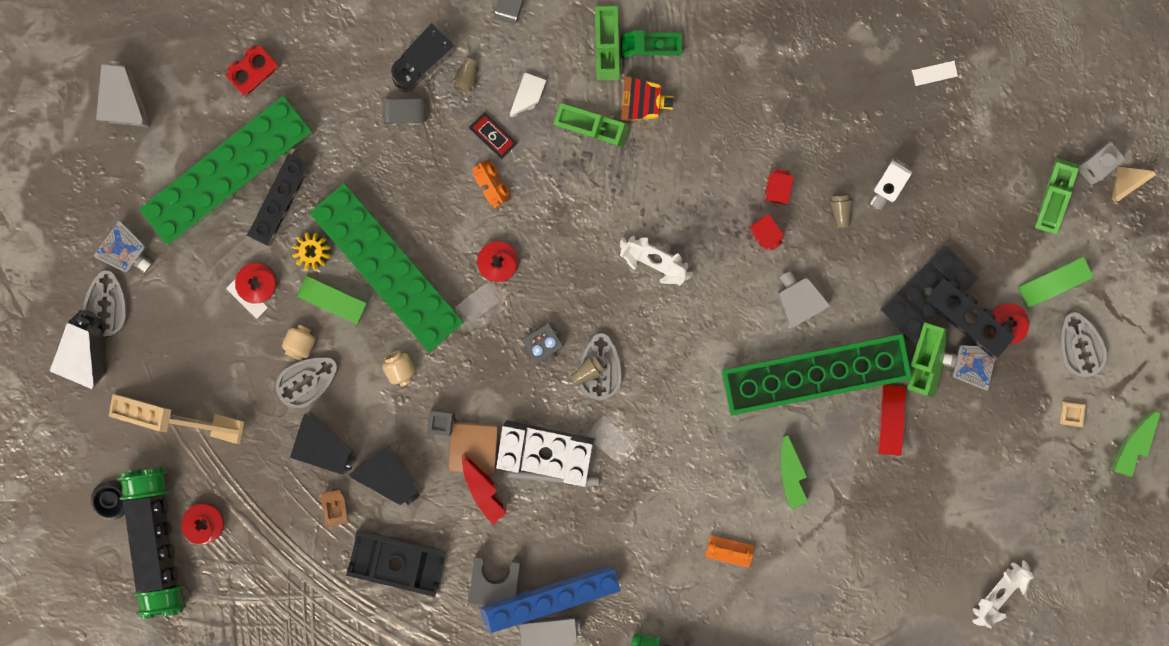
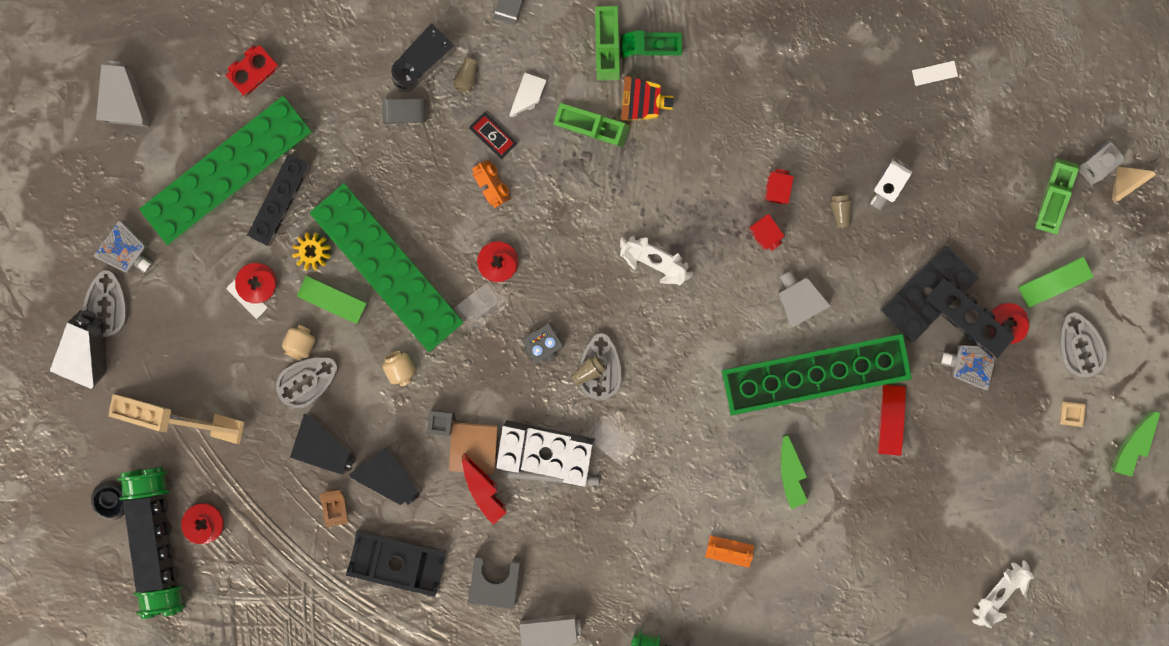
(549, 599): blue brick -> none
(928, 360): bright green slope -> none

